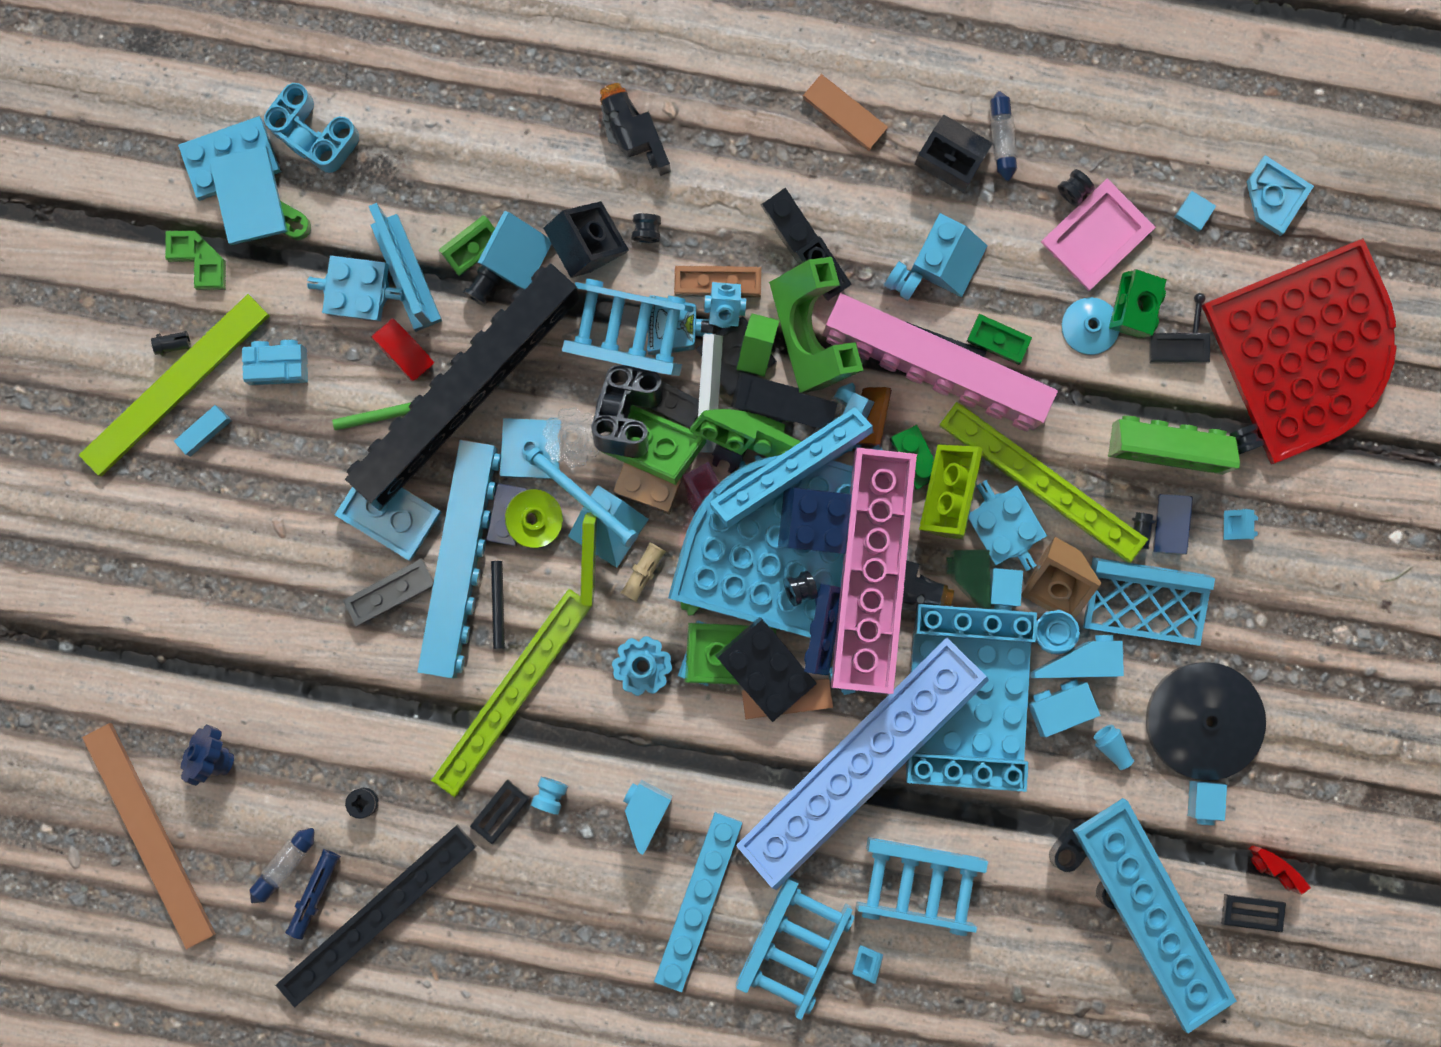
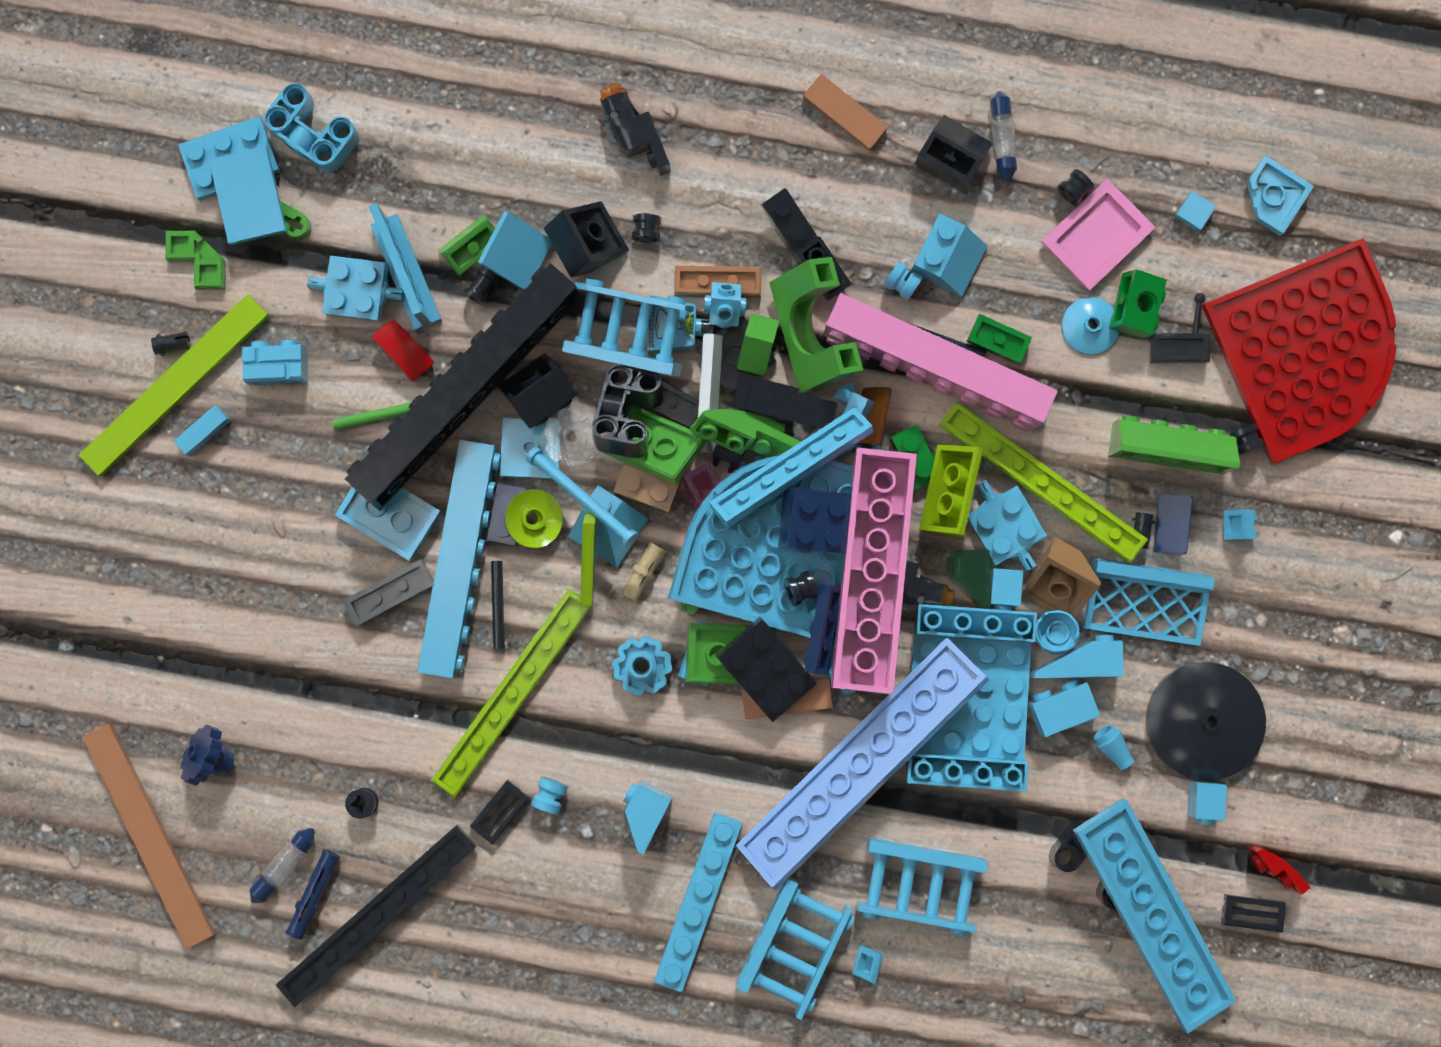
(538, 390): none -> black slope

